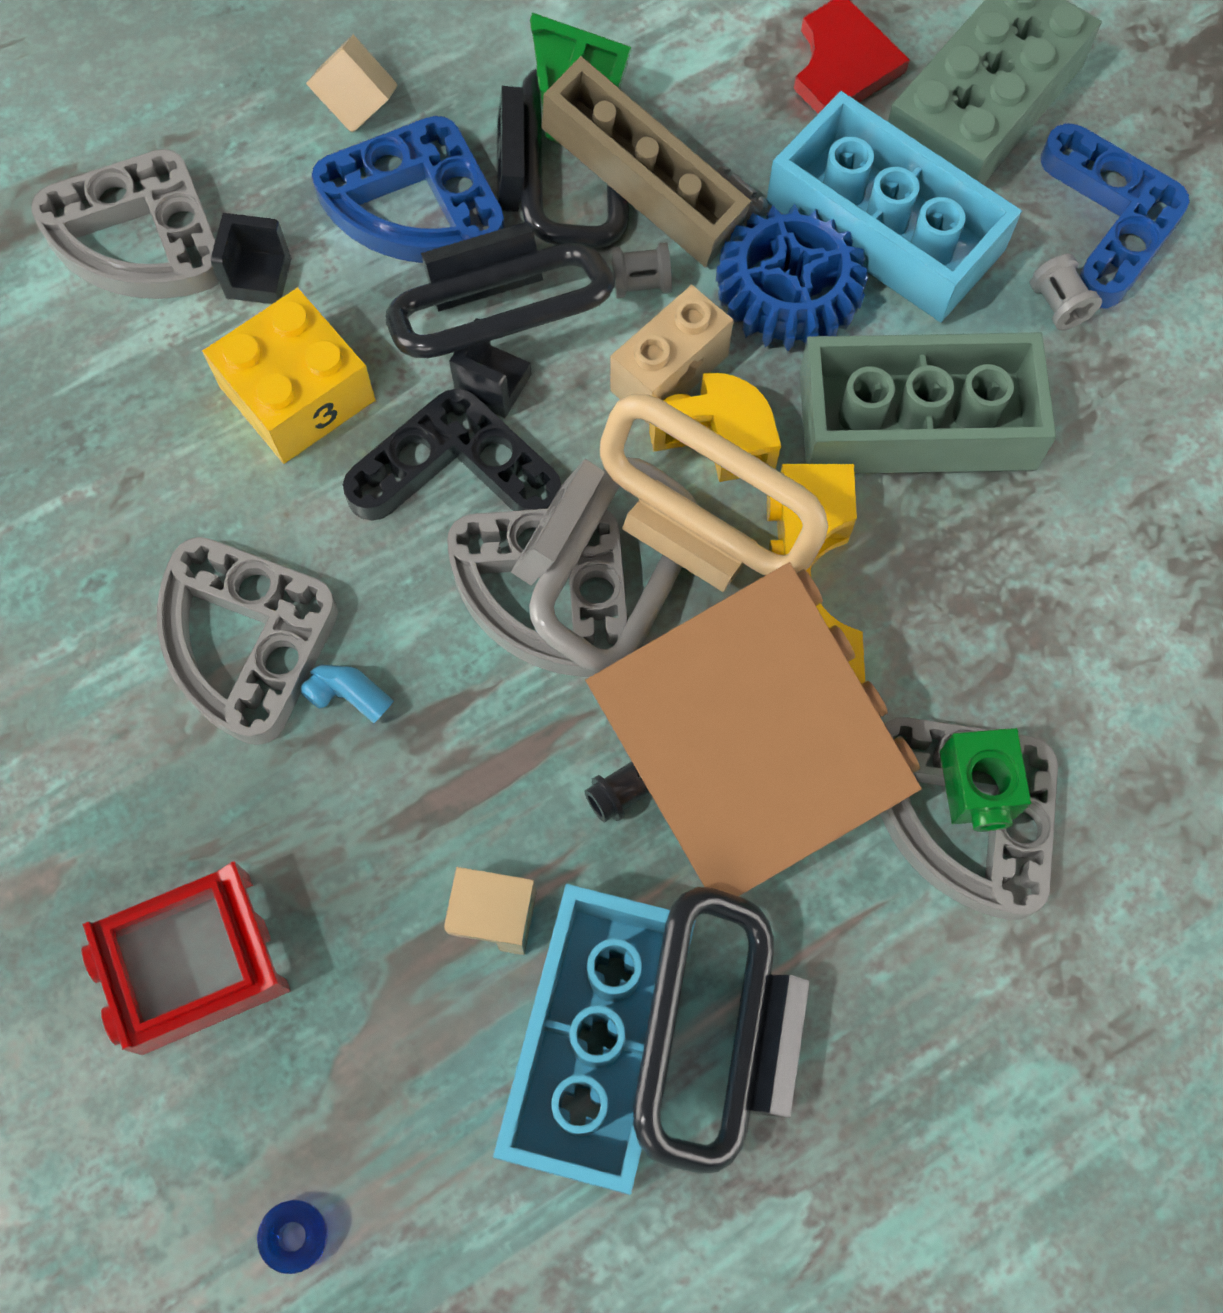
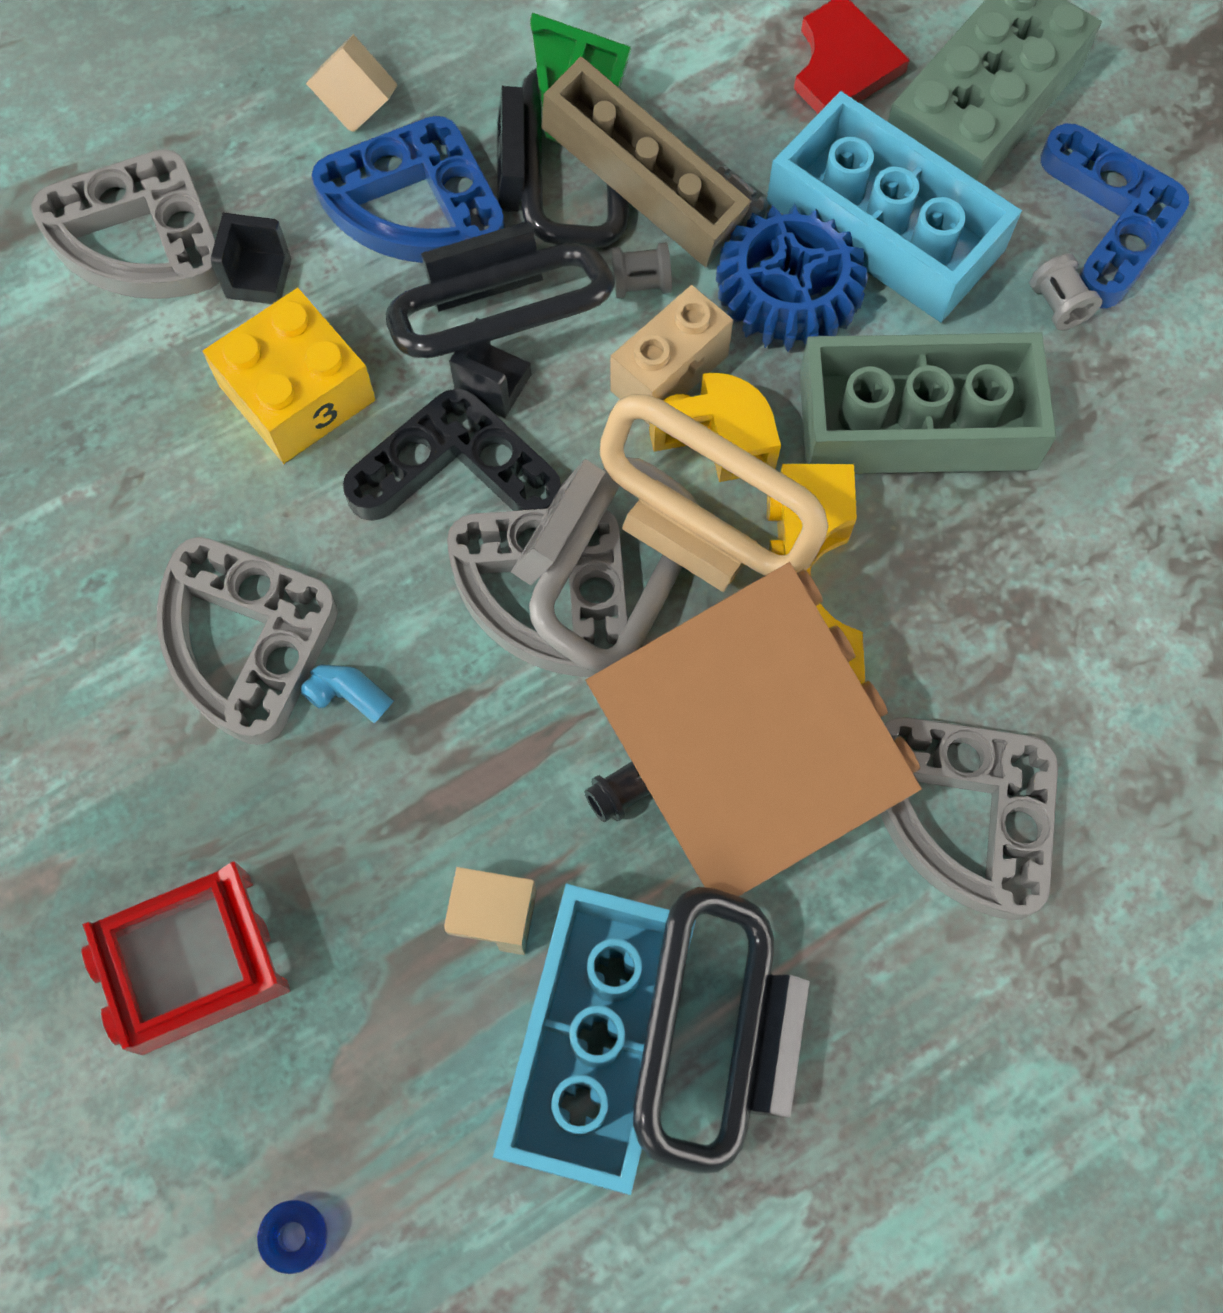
(1000, 757): green brick -> none

